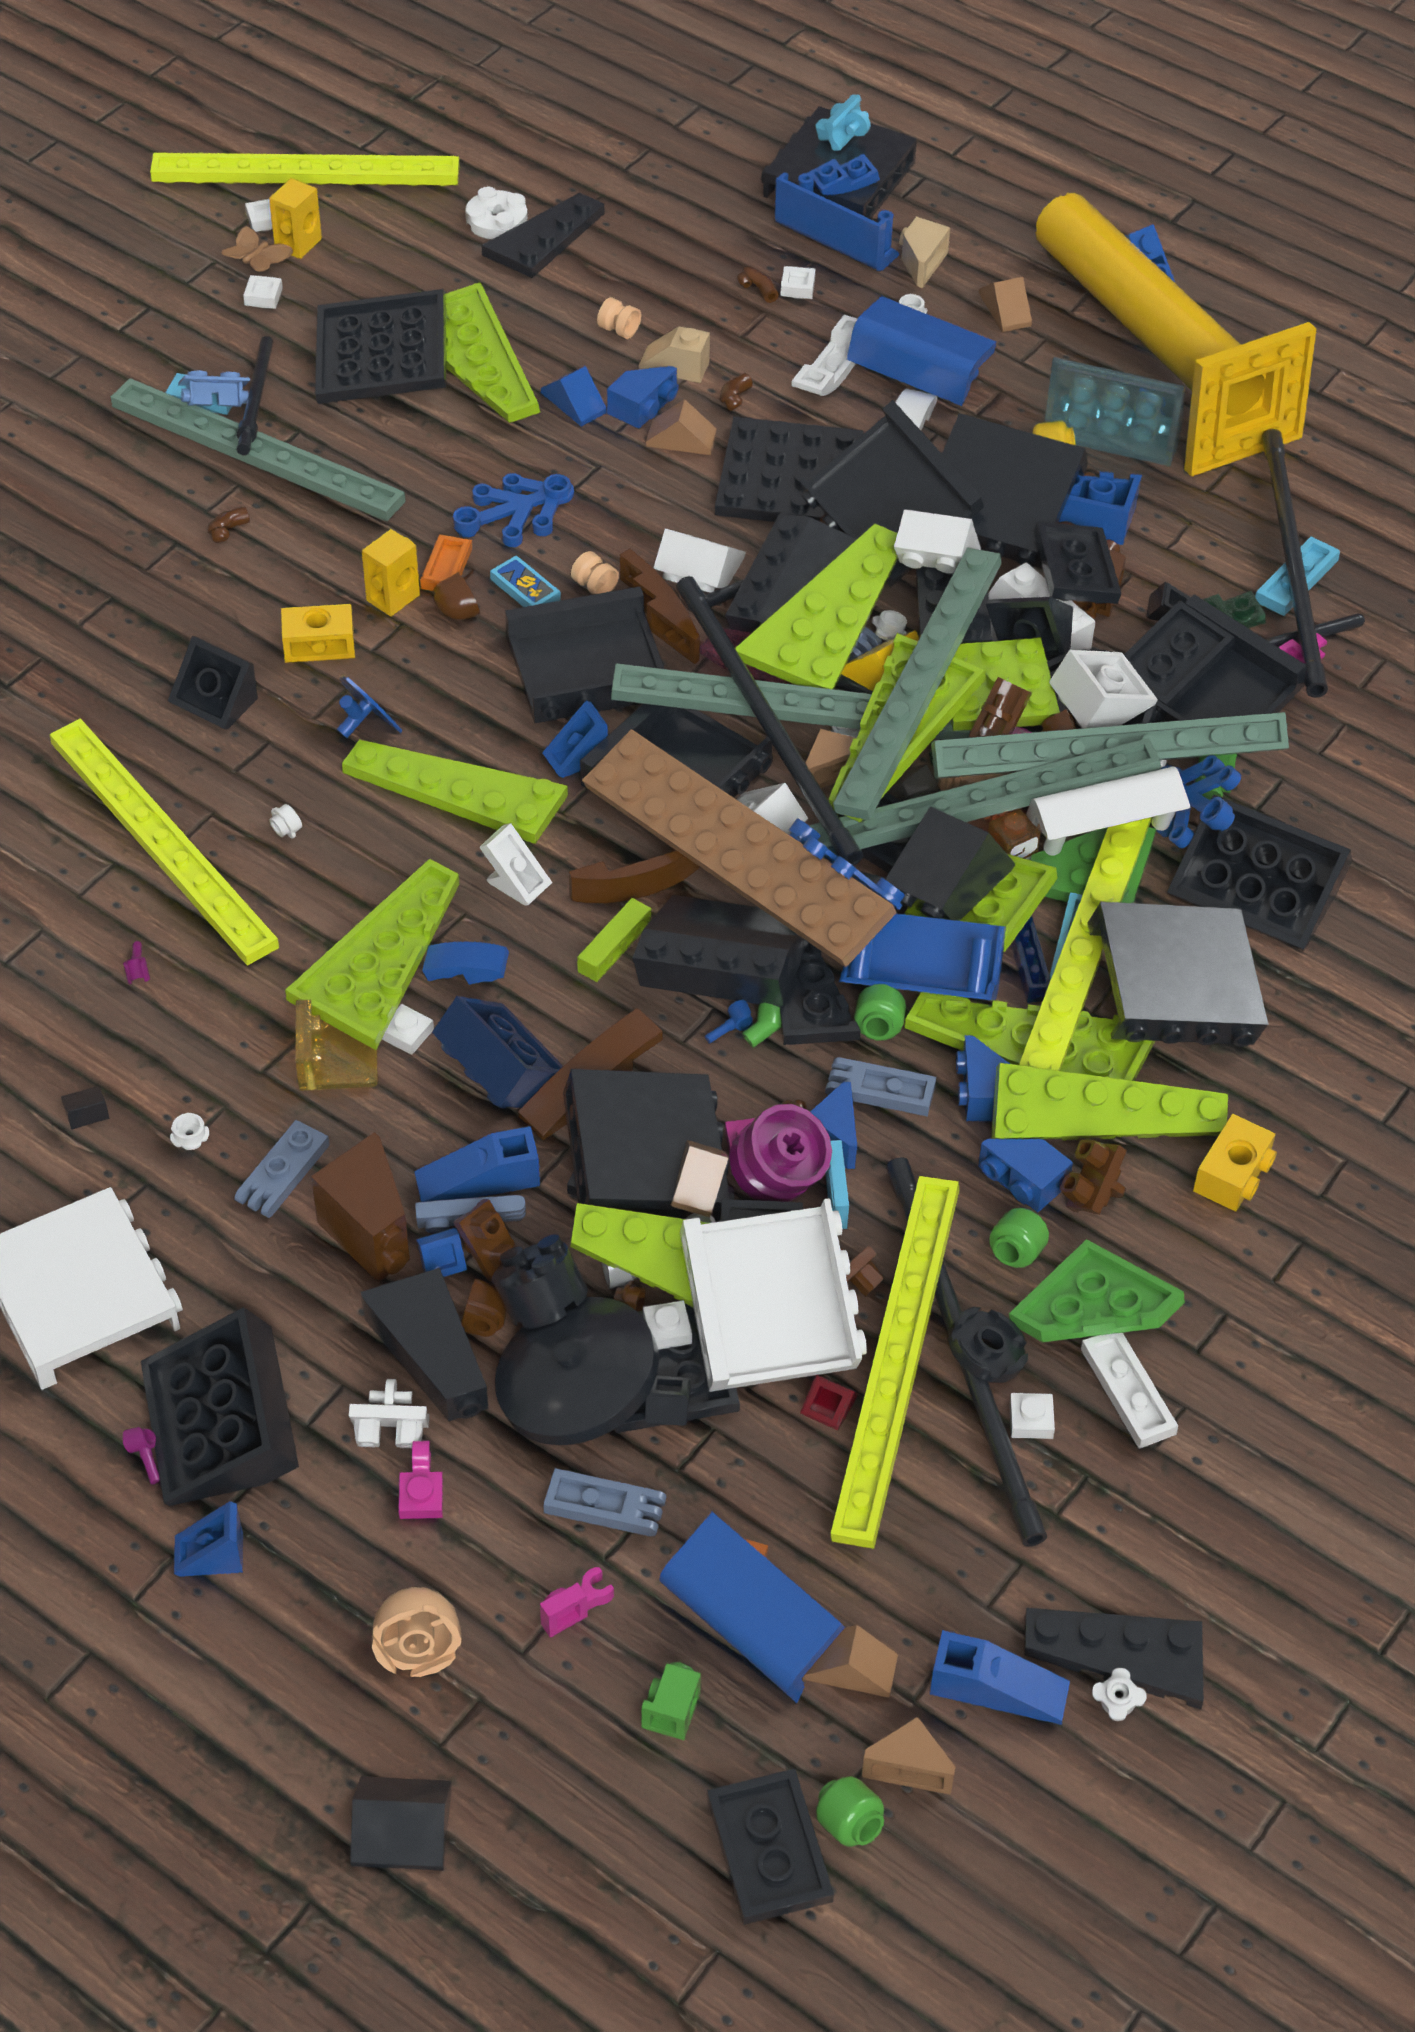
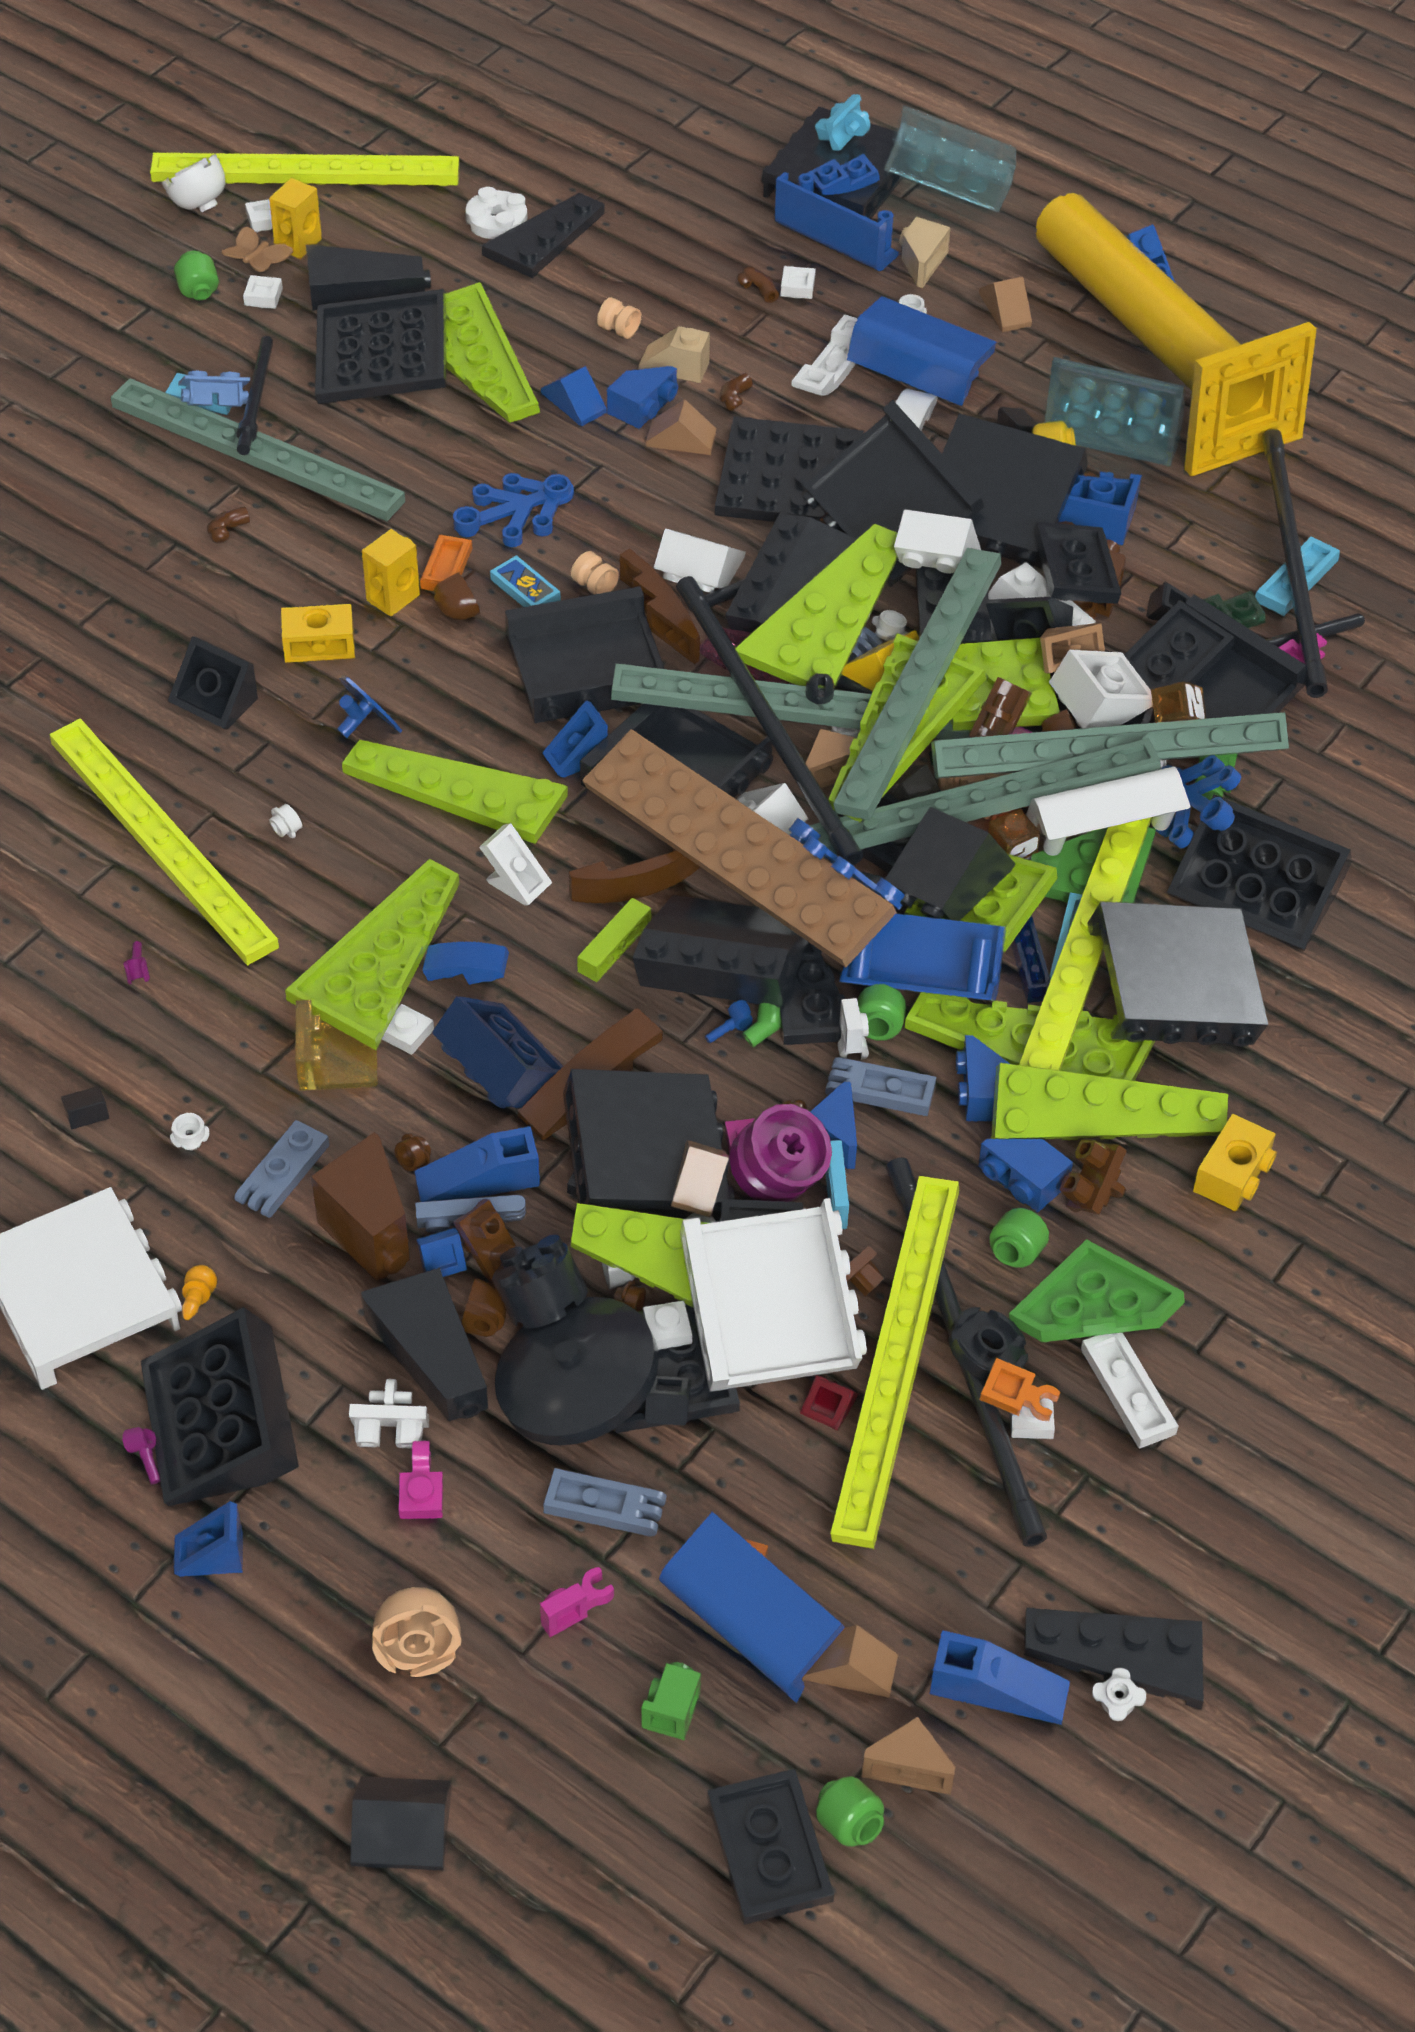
(196, 275): none -> bright green head
(197, 185): none -> white cylinder
(197, 1289): none -> light orange bar
(362, 274): none -> black slope
(412, 1152): none -> reddish brown plate
(816, 696): none -> black hinge
(853, 1029): none -> white plate
(951, 159): none -> clear light blue slope
(1012, 1388): none -> orange plate
(1015, 419): none -> black slope
(1058, 641): none -> medium nougat slope
(1178, 702): none -> clear orange brick

